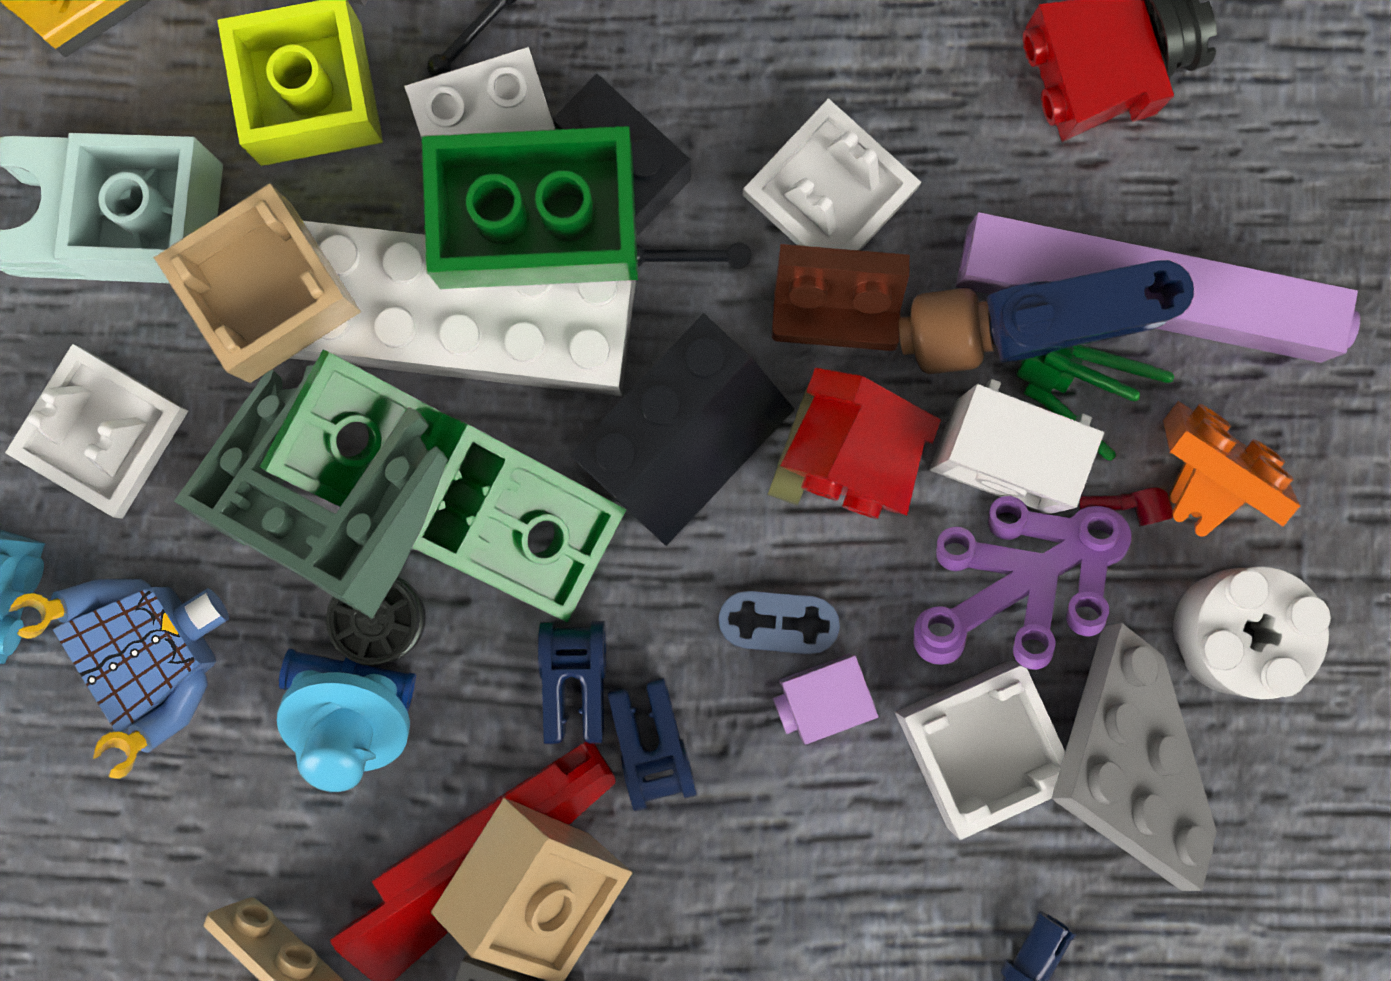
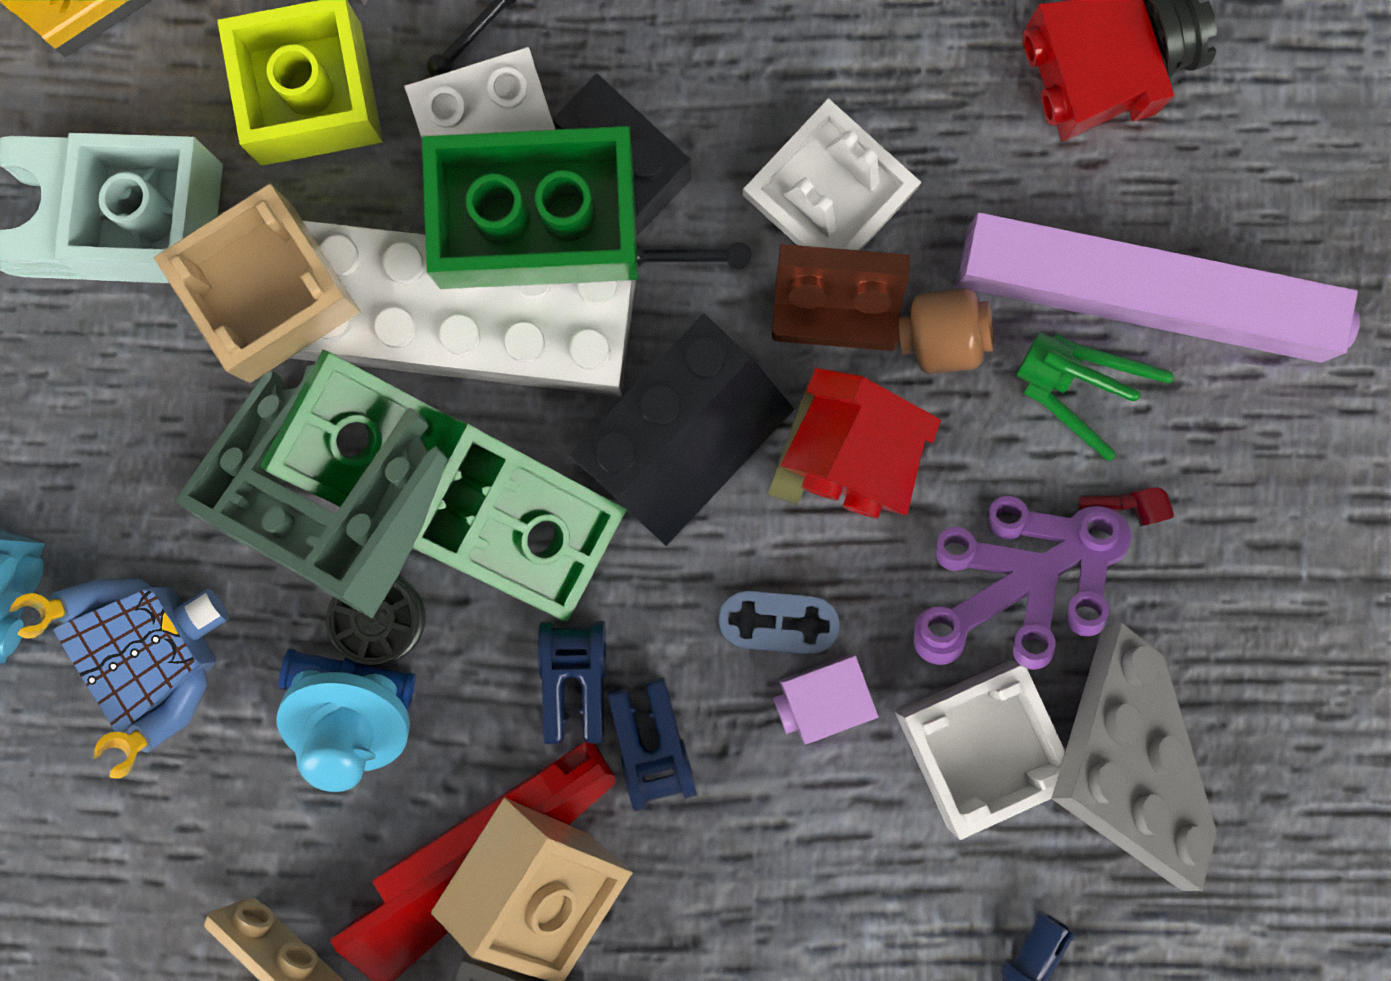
(96, 431): white plate -> none
(1017, 449): white container -> none
(1086, 308): dark blue piece -> none
(1223, 472): orange plate -> none
(1286, 623): white brick -> none

